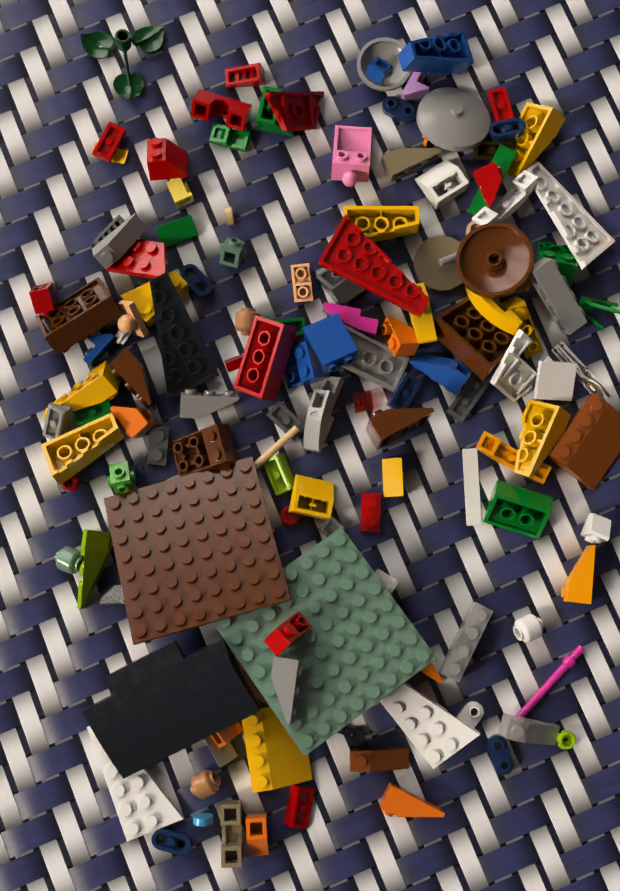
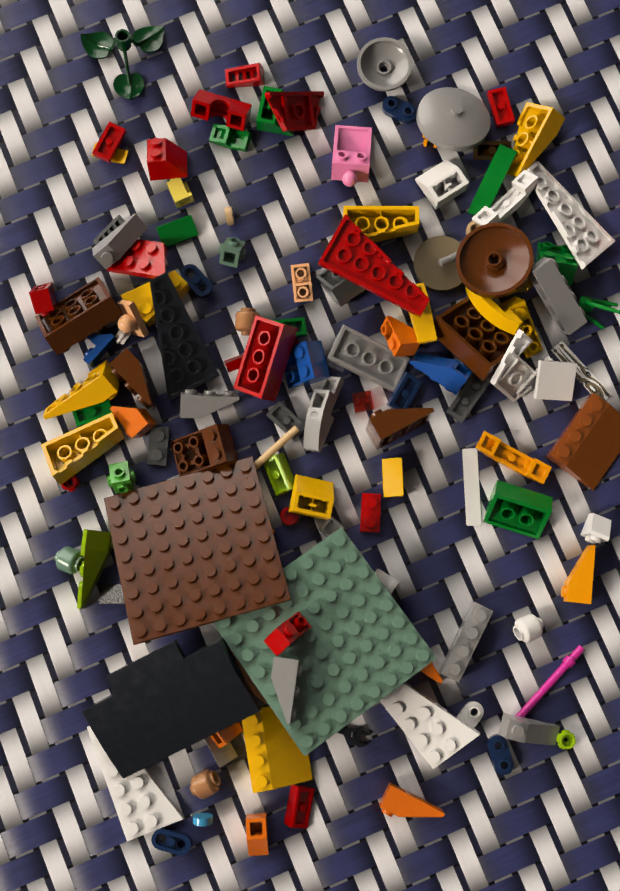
(56, 420): light grey slope -> none
(231, 833): dark tan arch -> none
(331, 343): blue panel -> none
(351, 318): dark pink slope -> none
(378, 70): blue slope -> none
(378, 759): dark orange slope -> none
(406, 160): dark tan slope -> none
(414, 88): lavender slope -> none
(437, 55): blue wedge -> none
(488, 180): red slope -> none
(506, 129): dark blue plate -> none
(540, 432): yellow wedge -> none

